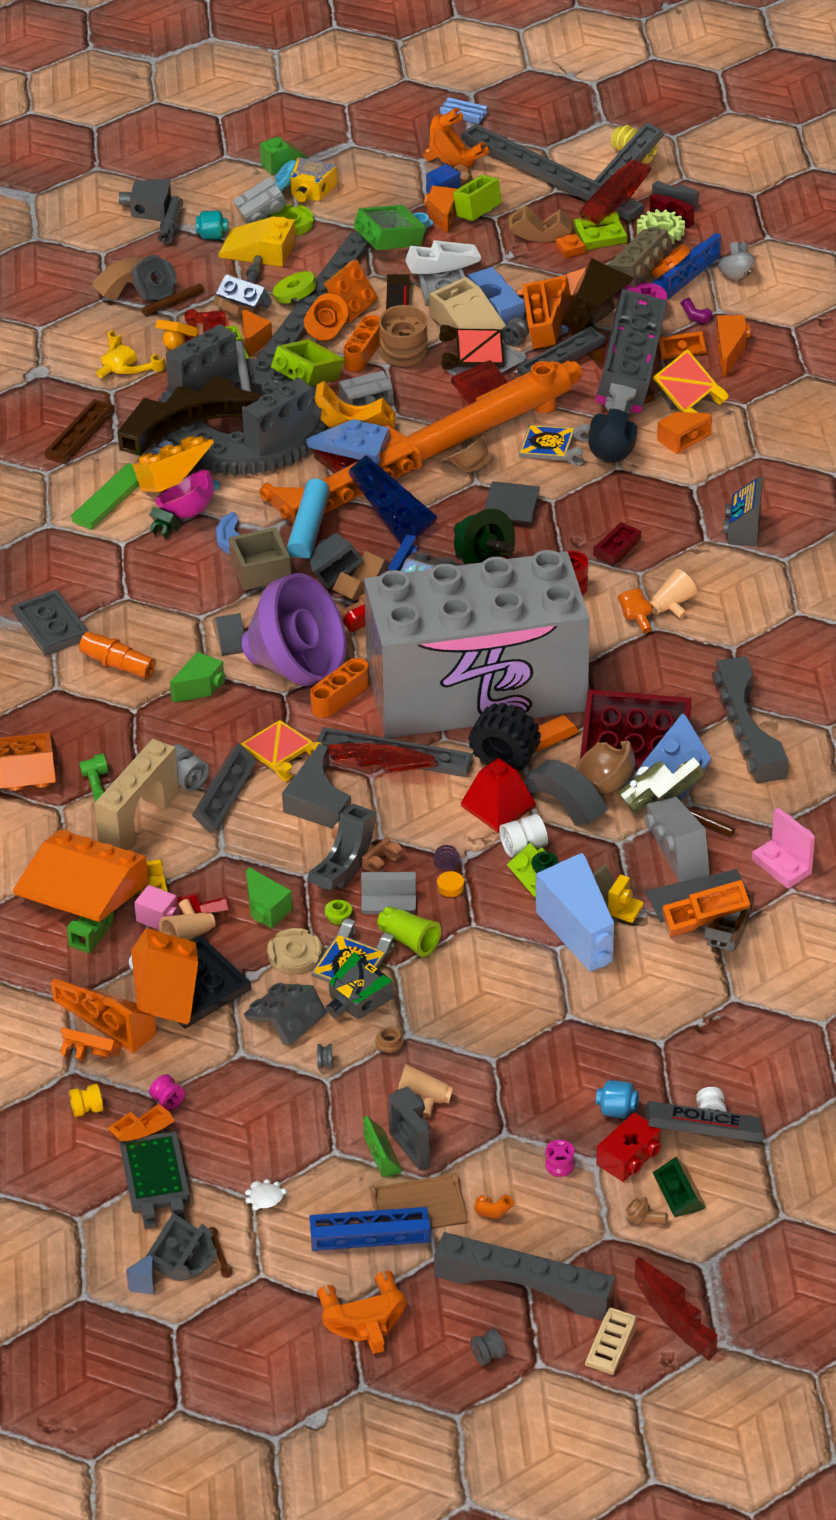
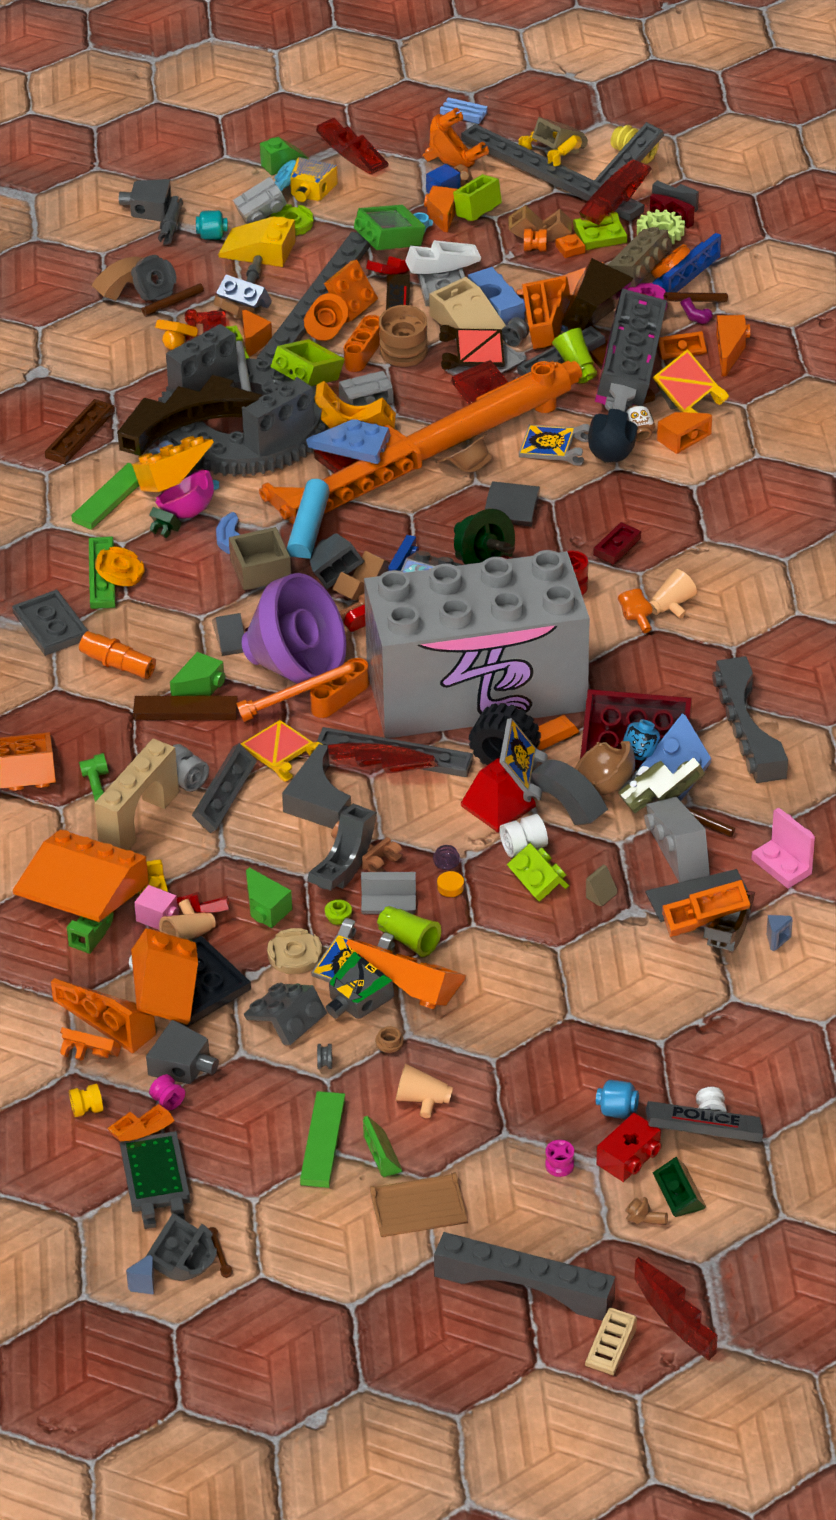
(101, 591): none -> bright green tile
(119, 566): none -> light orange tile
(121, 357): yellow piece -> none
(180, 1054): none -> dark grey torso
(185, 708): none -> reddish brown tile
(249, 708): none -> orange piece
(264, 1194): white piece -> none
(294, 286): lime tile -> none
(322, 1139): none -> bright green tile
(351, 147): none -> clear red slope
(364, 1318): orange connector -> none
(369, 1233): blue fence -> none
(391, 501): clear blue wing -> none
(393, 266): none -> red slope
(409, 1126): dark grey plate -> none
(423, 981): none -> orange wedge
(488, 1347): dark grey wheel -> none
(493, 1210): orange arm -> none
(519, 759): none -> flag
(535, 240): none -> orange wheel
(543, 861): dark green plate -> none
(556, 136): none -> torso
(573, 348): none -> lime plant
(576, 911): light blue slope -> none
(620, 901): yellow bracket -> none
(643, 419): none -> head
(643, 738): none -> dark azure head
(695, 297): none -> reddish brown piece
(739, 263): light grey piece -> none
(744, 514): dark grey slope -> none
(778, 930): none -> sand blue slope

